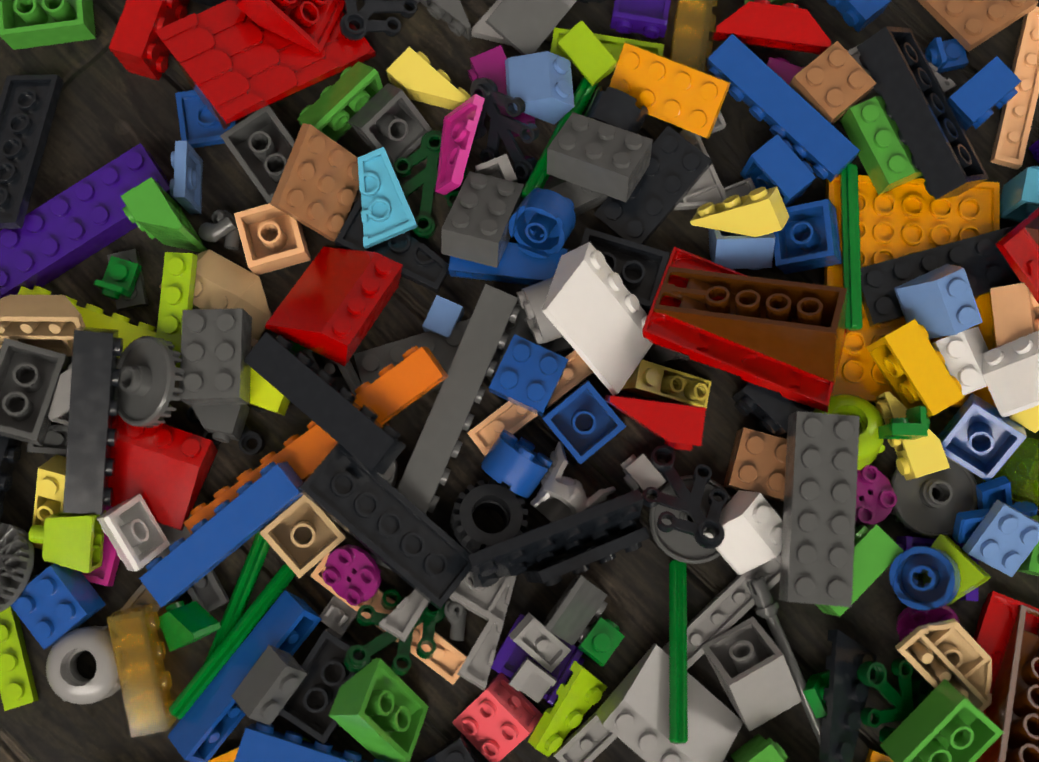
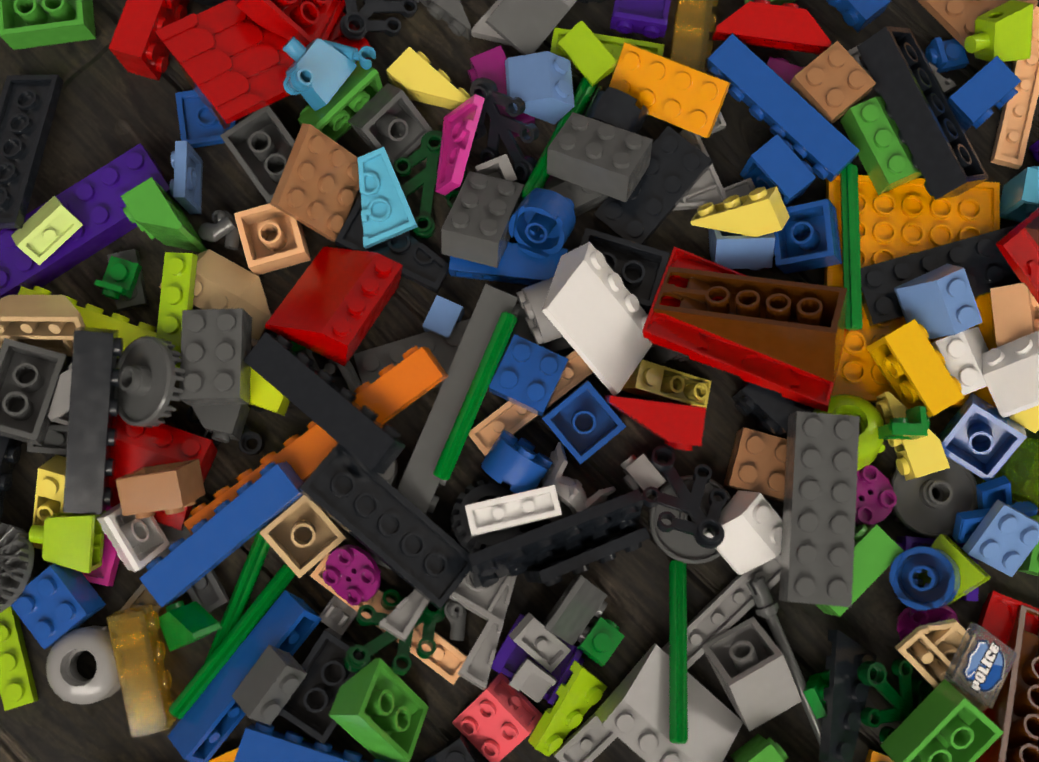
(46, 230): none -> yellowish green panel
(160, 488): none -> medium nougat brick
(322, 68): none -> dark azure torso
(475, 396): none -> green axle
(513, 510): none -> white plate
(980, 665): none -> tile
(1003, 33): none -> lime torso

